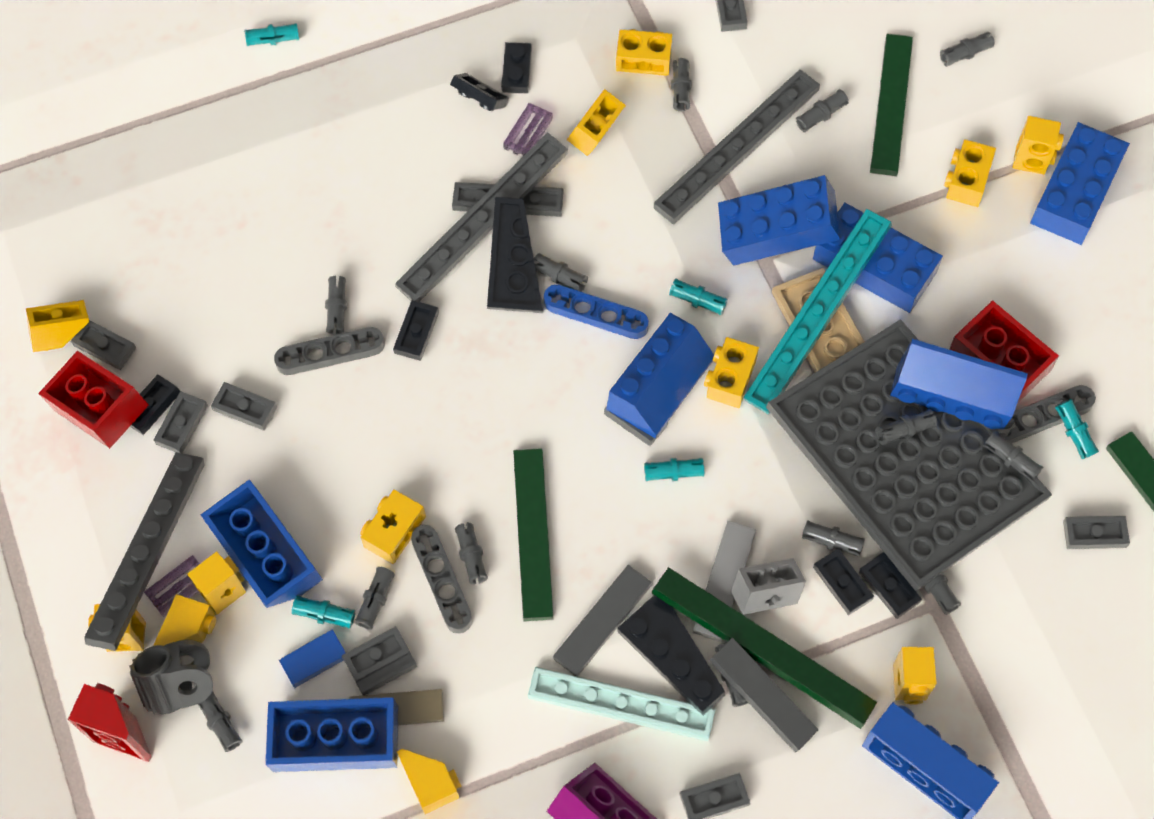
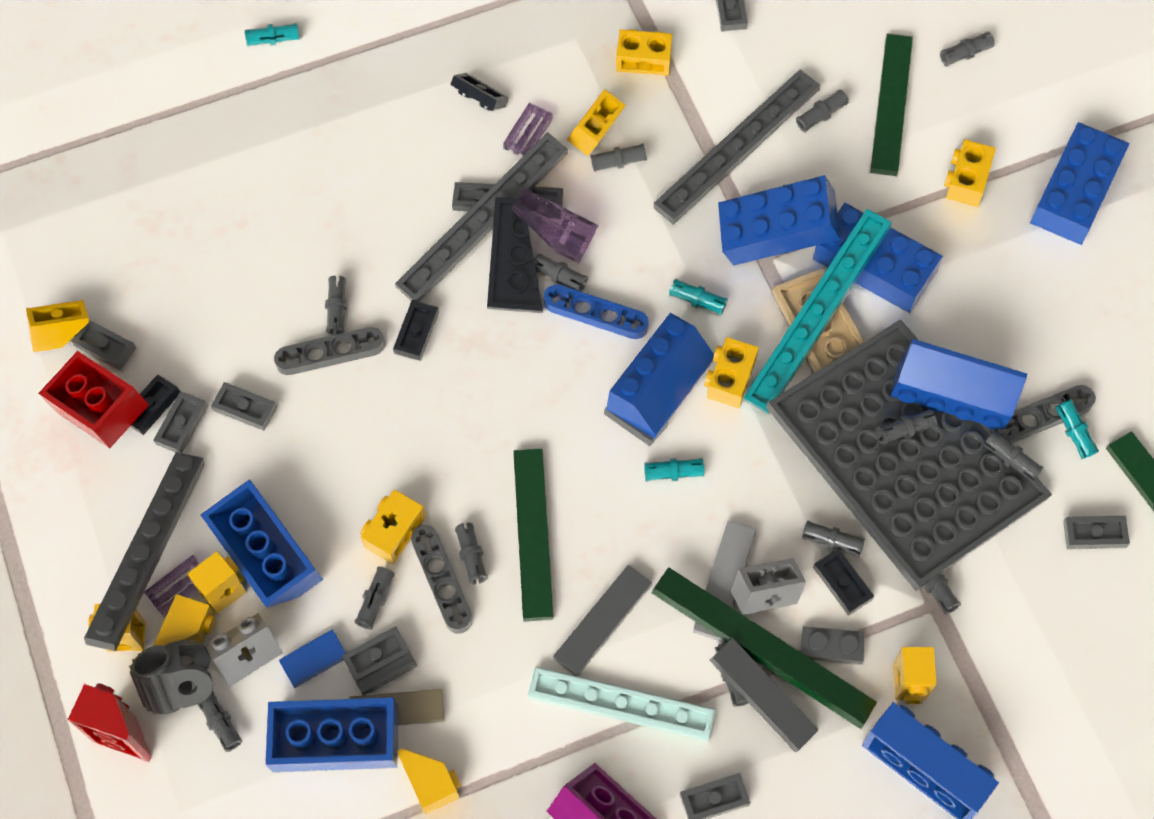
(243, 649): none -> light grey brick
(323, 612): teal pin -> none
(516, 67): black plate -> none
(555, 225): none -> clear purple slope
(618, 157): none -> dark grey pin
(668, 647): black wing -> none
(681, 84): dark grey pin -> none
(833, 645): none -> dark grey plate
(890, 585): black plate -> none
(1004, 341): red brick -> none
(1038, 145): yellow brick -> none

